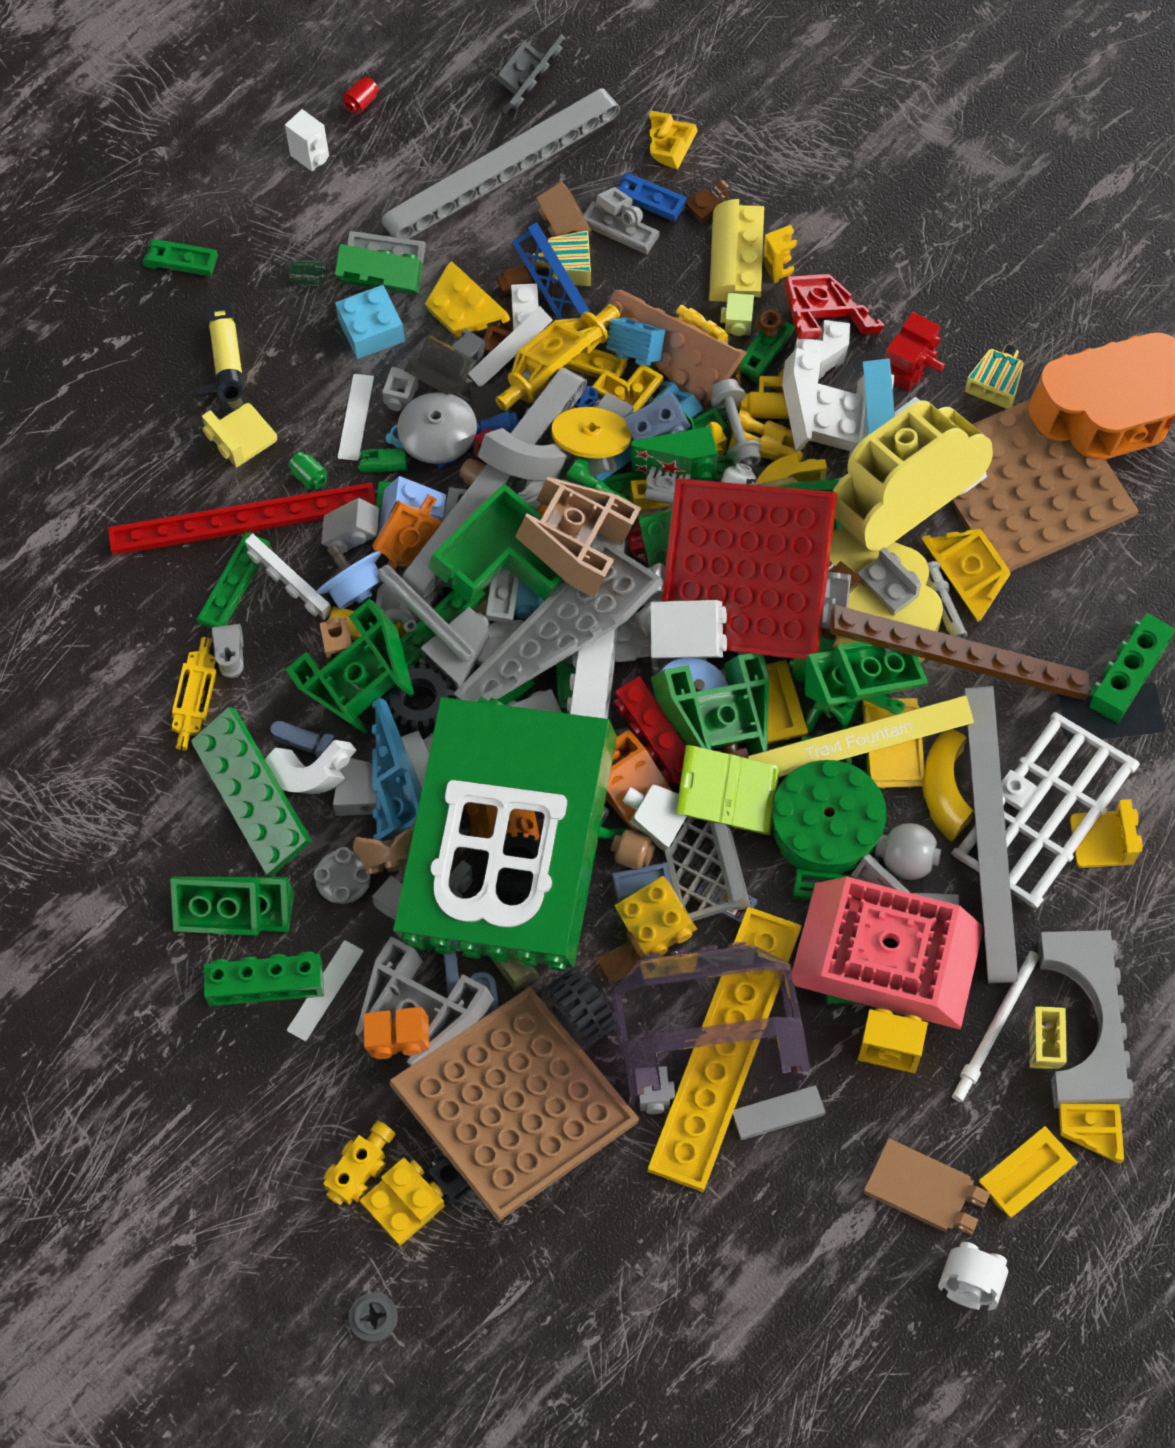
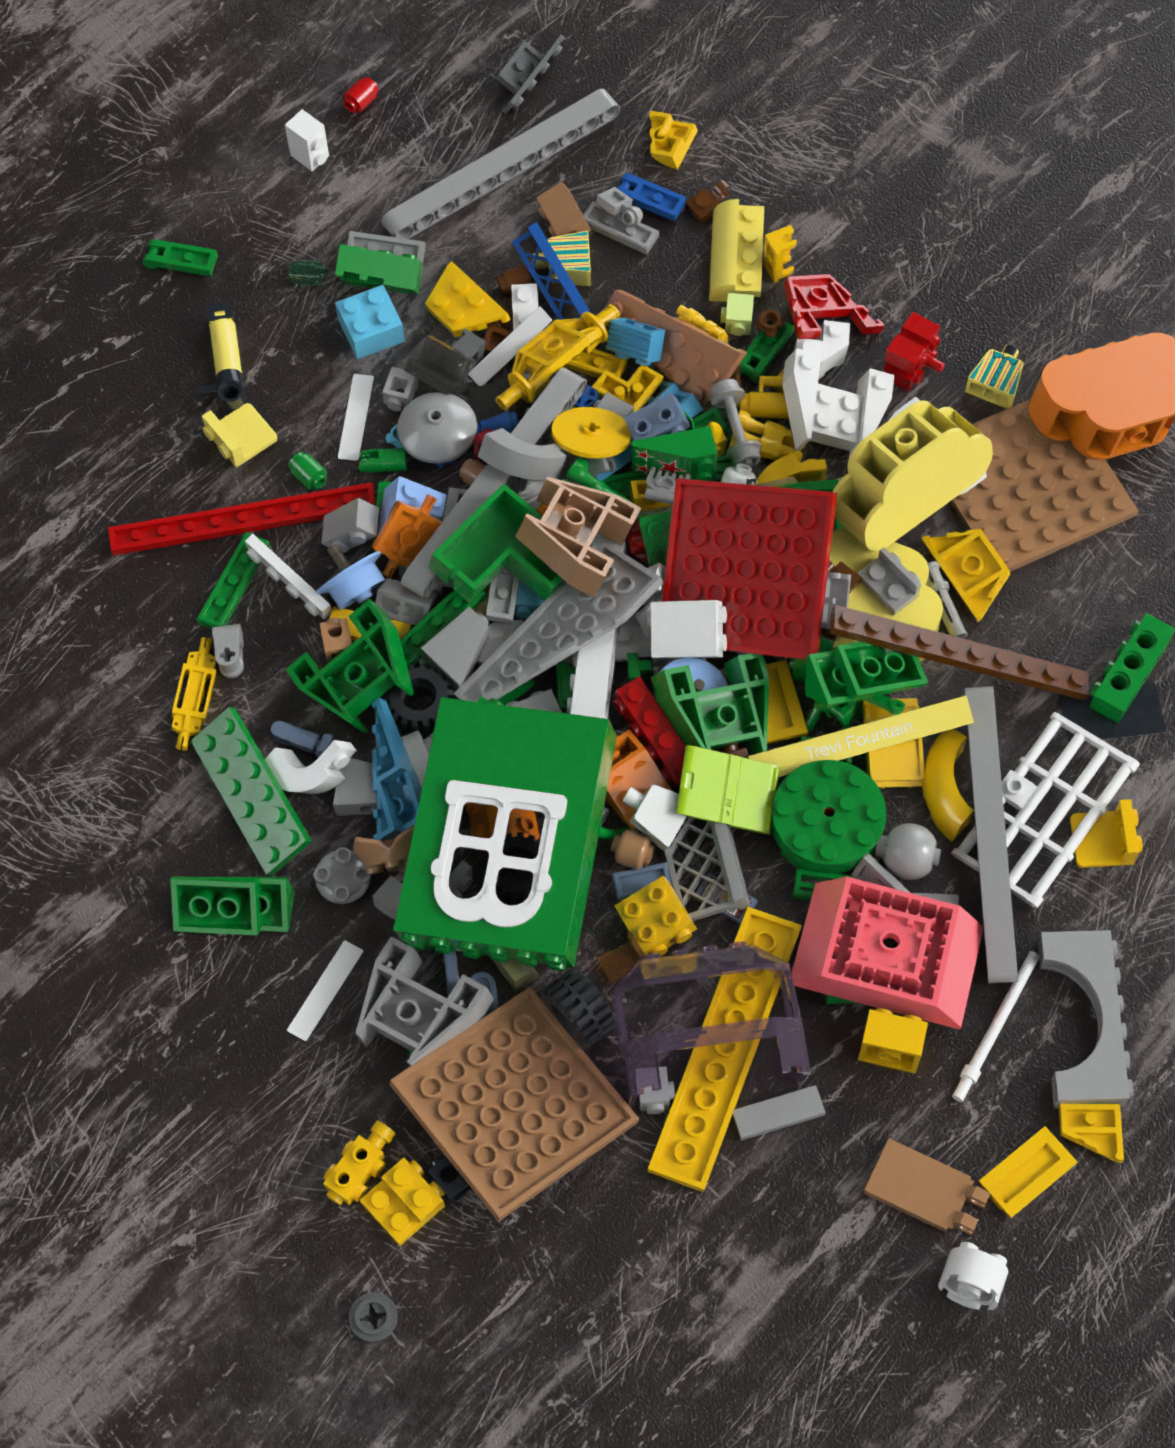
(263, 979): green brick -> none
(389, 1036): orange piece -> none
(402, 616): light grey arm -> none
(426, 613): light grey axle -> none
(638, 667): none -> green tile
(878, 393): medium azure tile -> none
(1047, 1043): light yellow torso -> none

